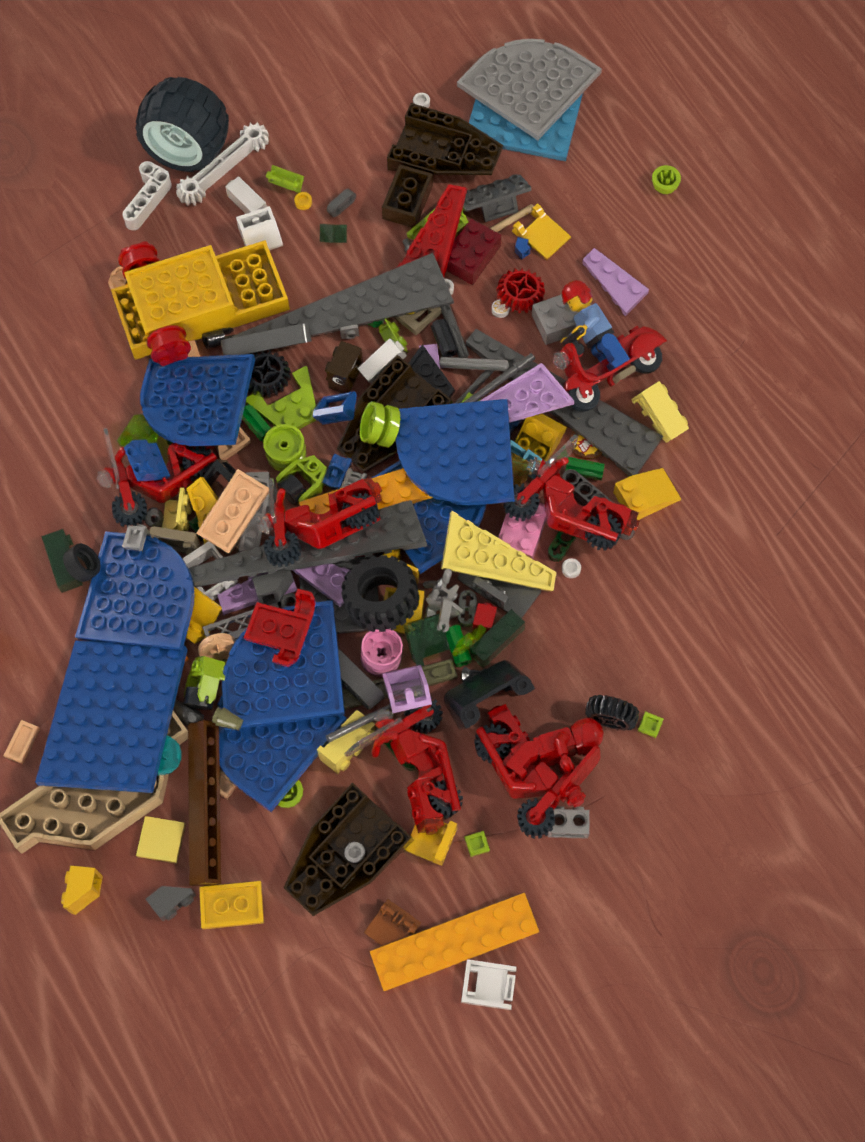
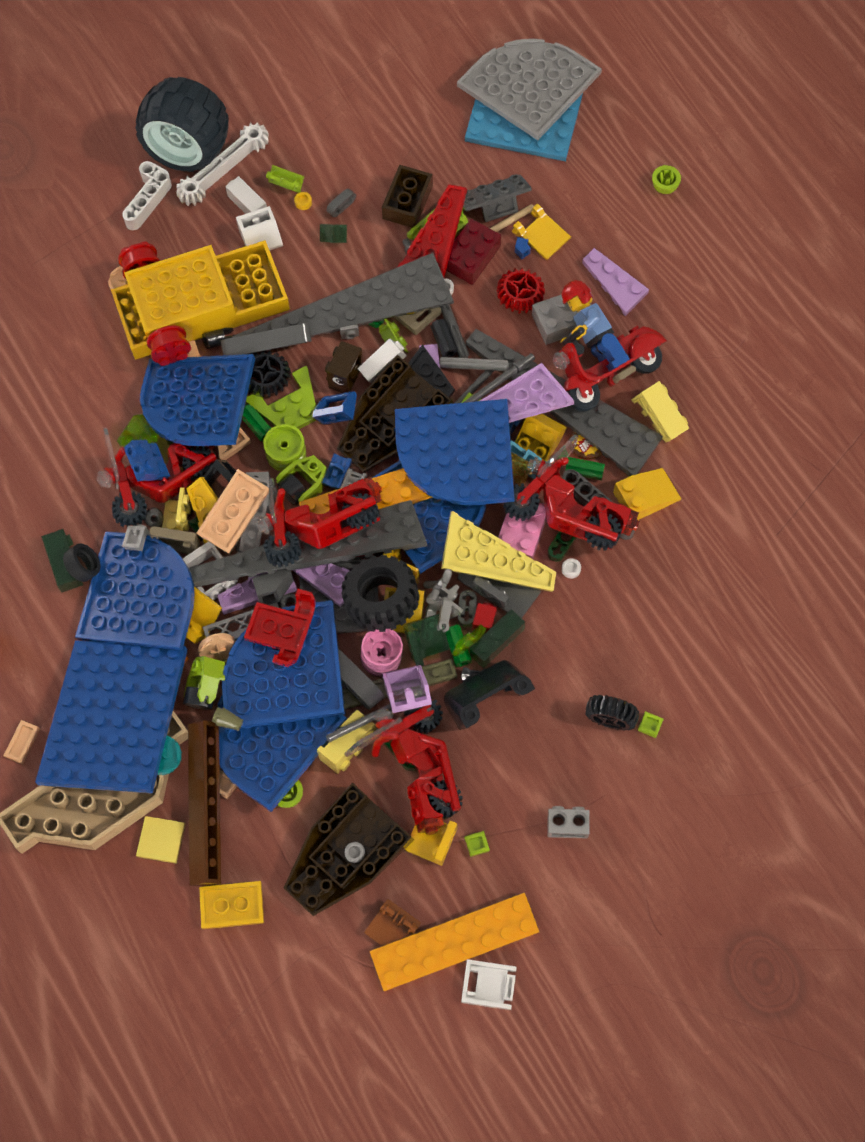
(81, 889): yellow slope -> none
(168, 900): dark grey slope -> none
(187, 714): dark grey piece -> none
(380, 424): lime wheel -> none
(422, 99): white tile -> none
(443, 145): dark brown wedge -> none
(499, 310): white tile -> none
(527, 766): red piece -> none

